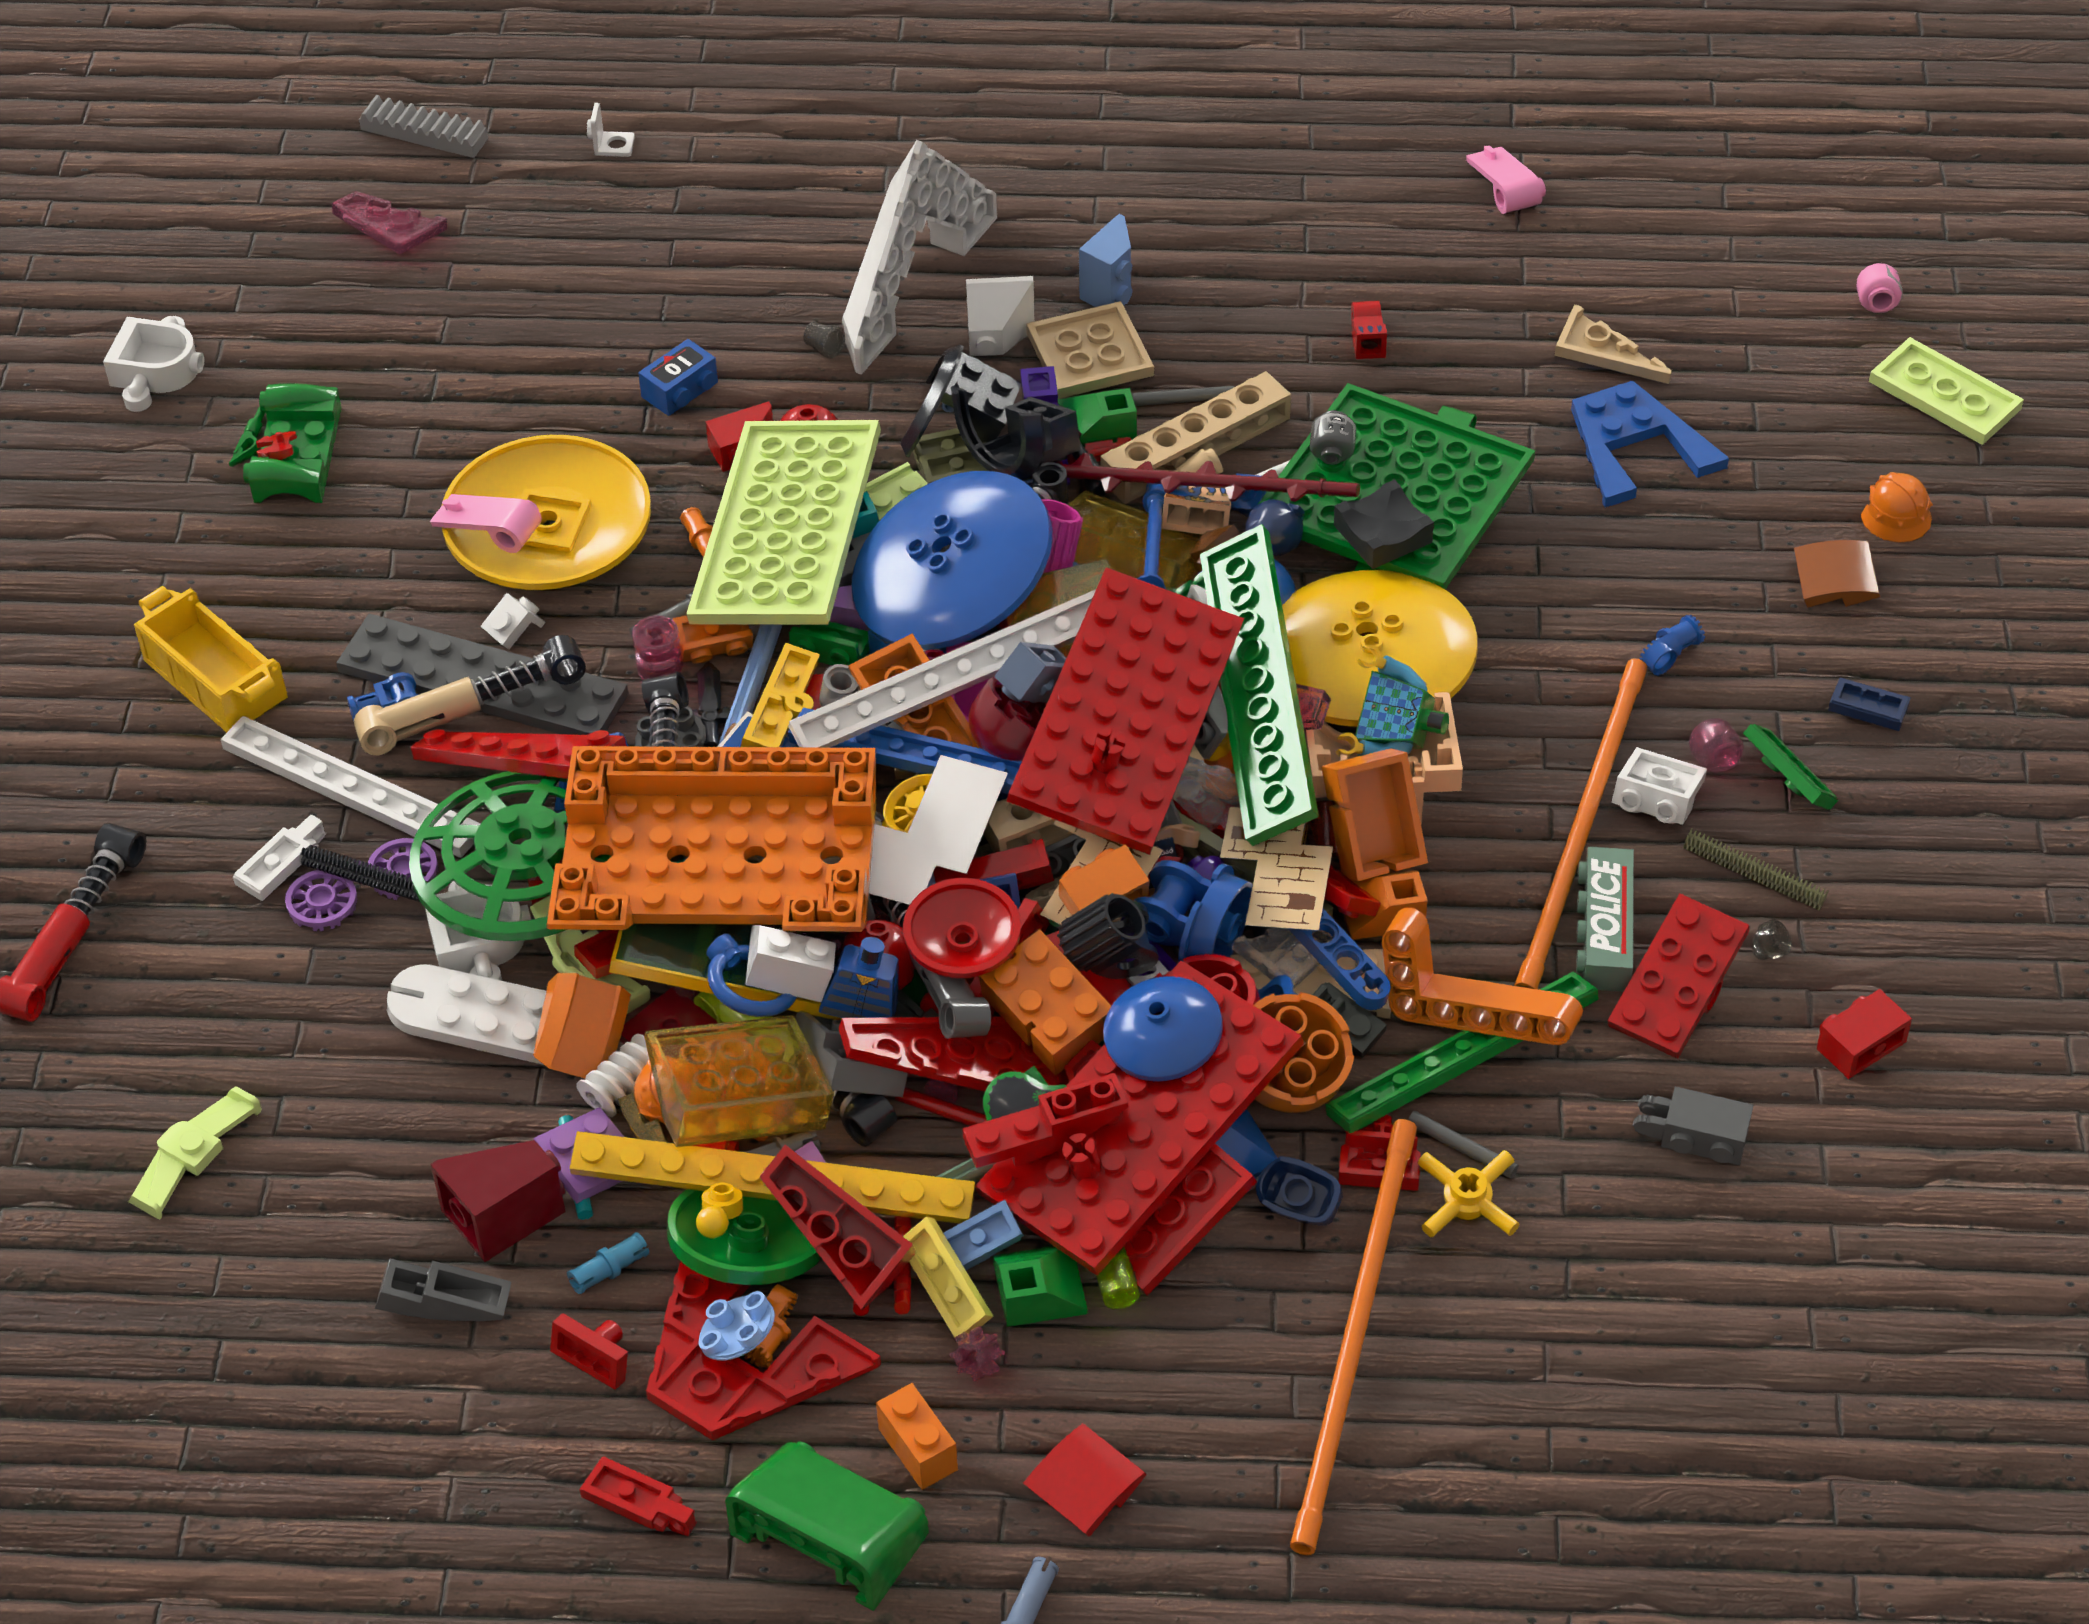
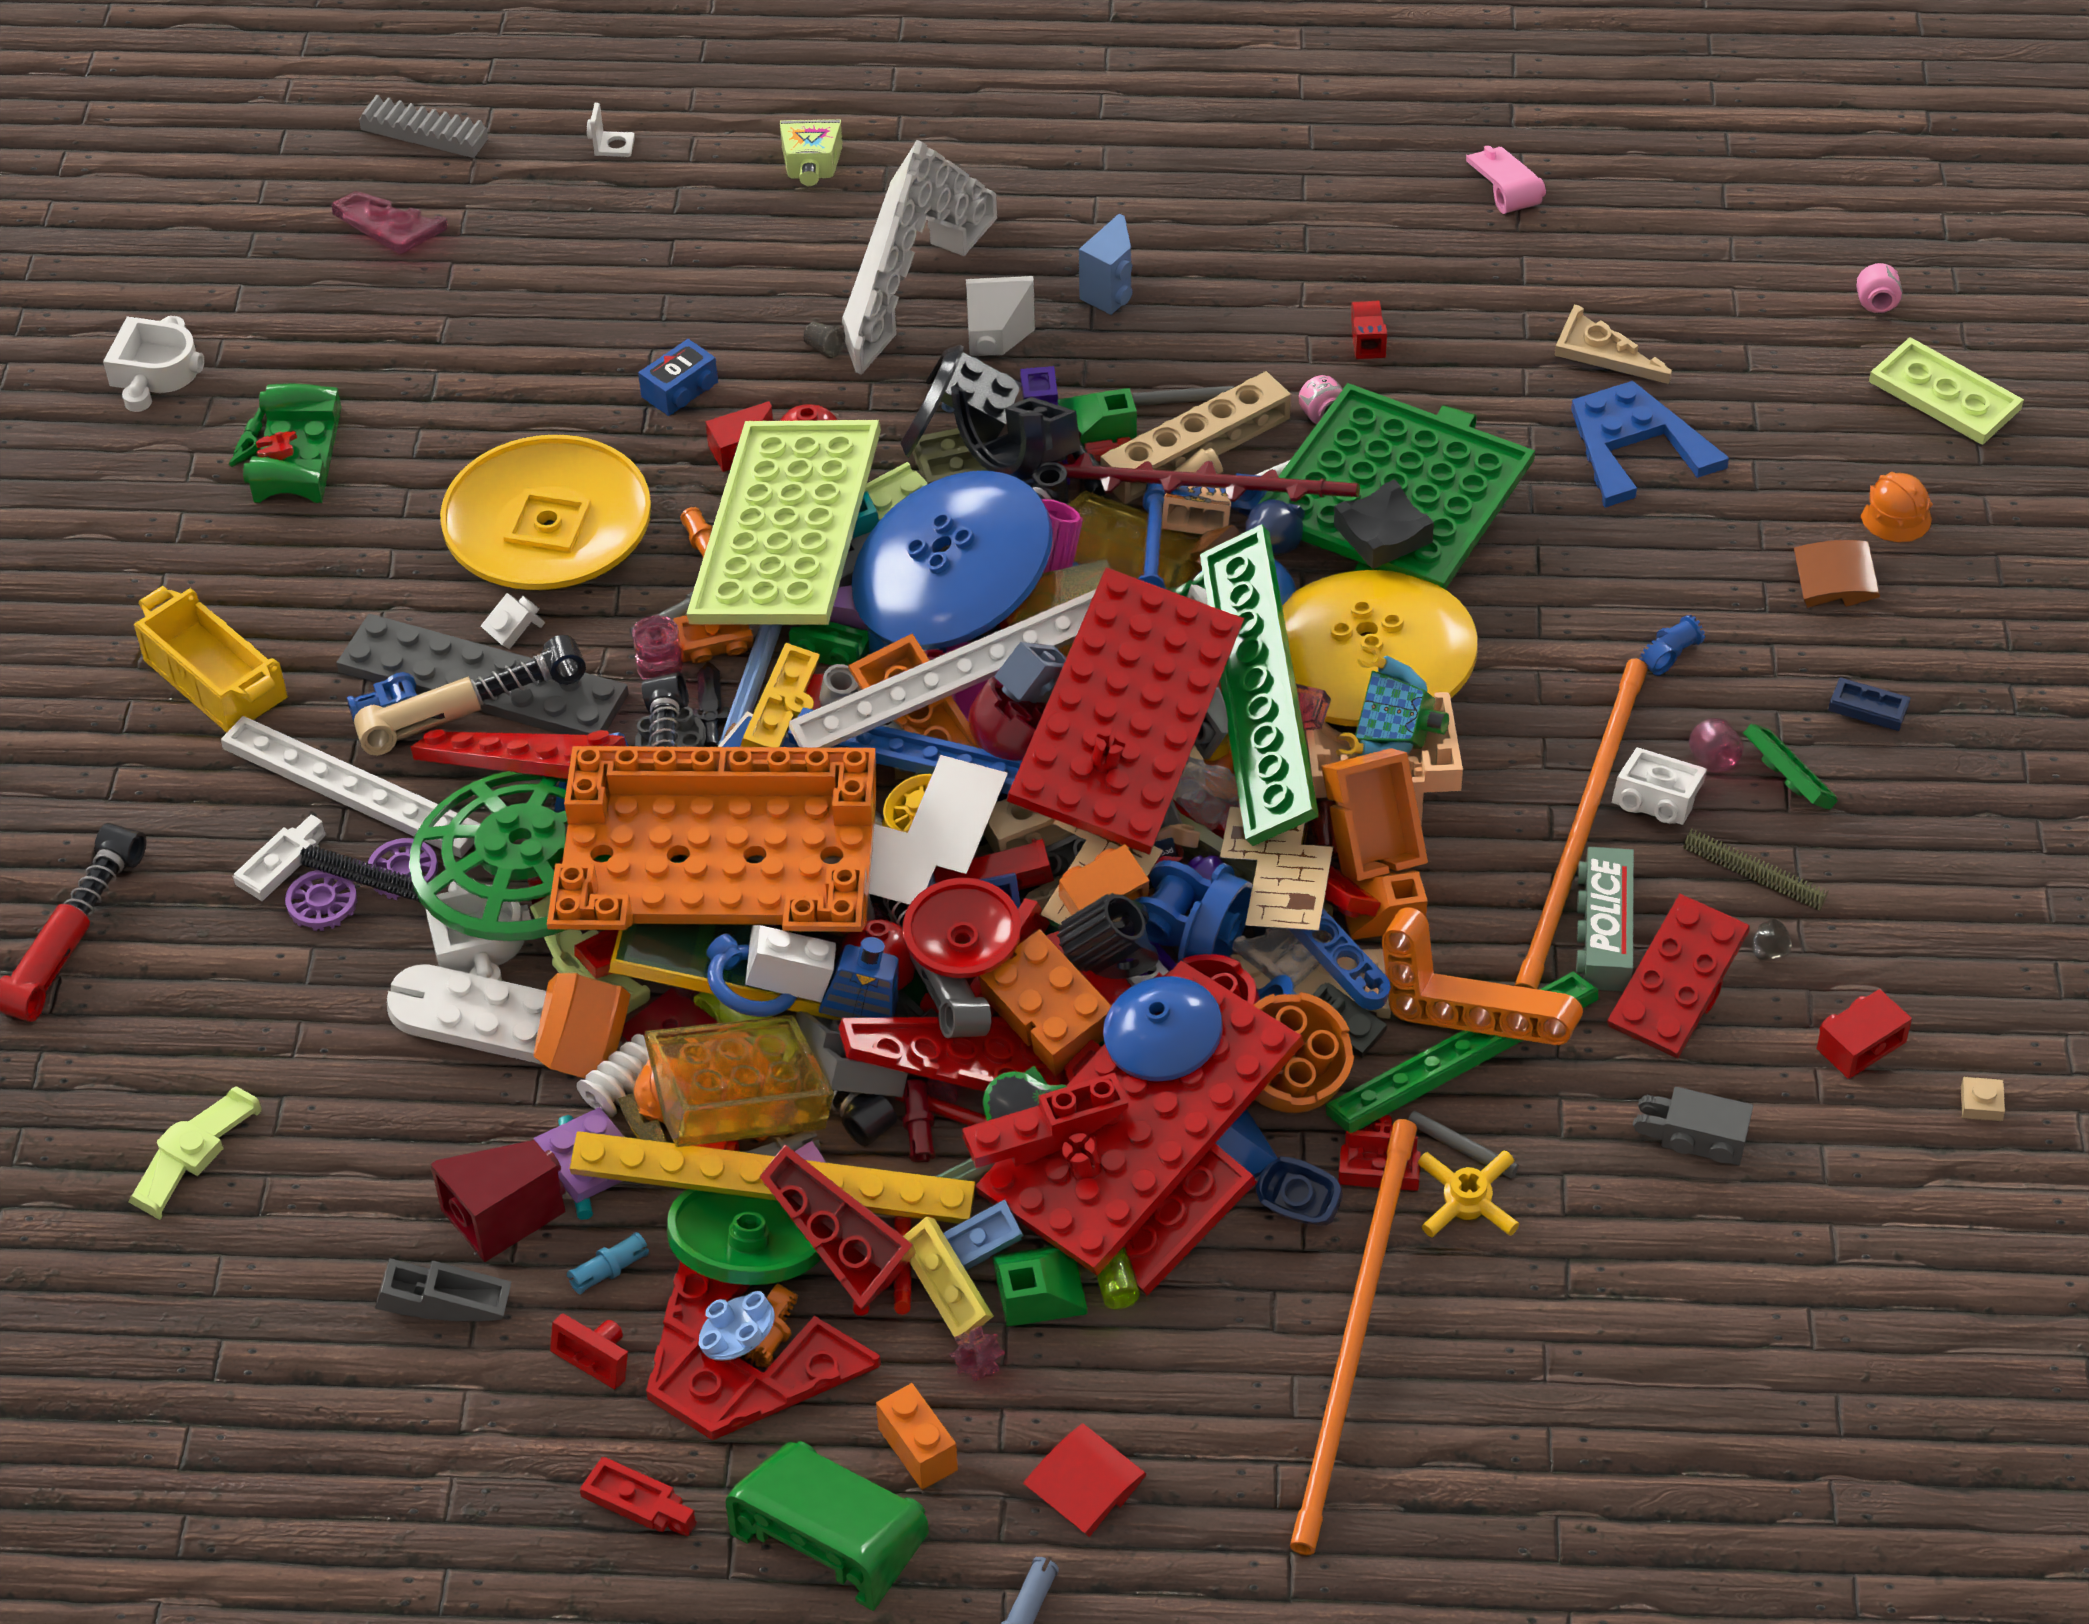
(506, 519): bright pink door -> none
(719, 1205): yellow plate -> none
(811, 148): none -> yellowish green torso
(918, 1121): none -> dark red pin
(1090, 349): tan plate -> none
(1318, 396): none -> bright pink head
(1333, 437): dark grey head -> none
(1982, 1099): none -> tan plate

